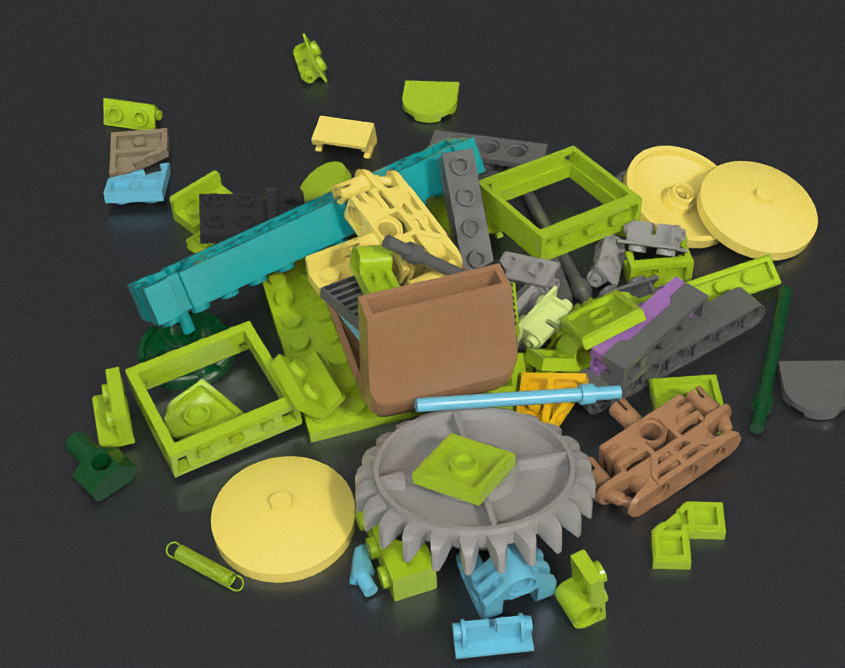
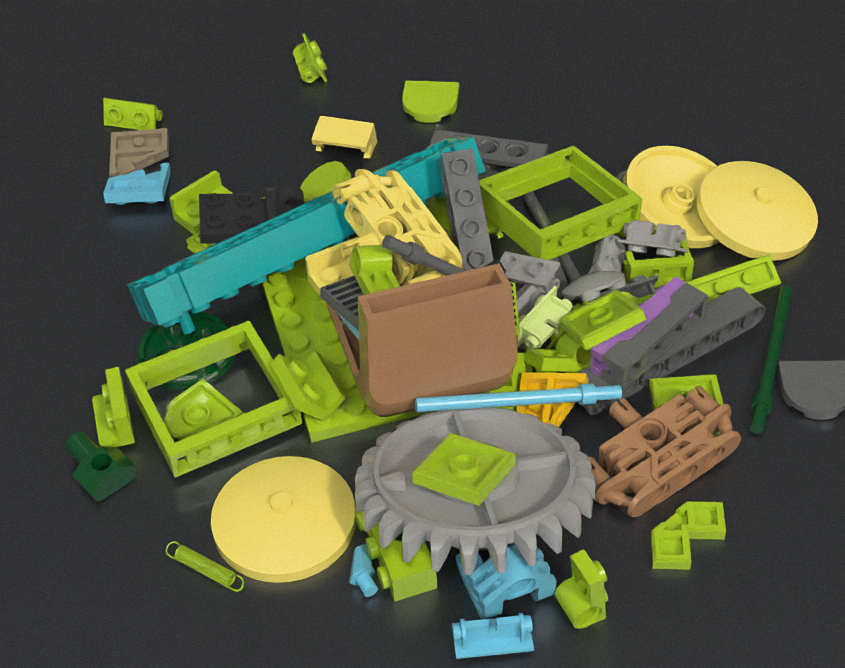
(590, 284): none -> light grey dish

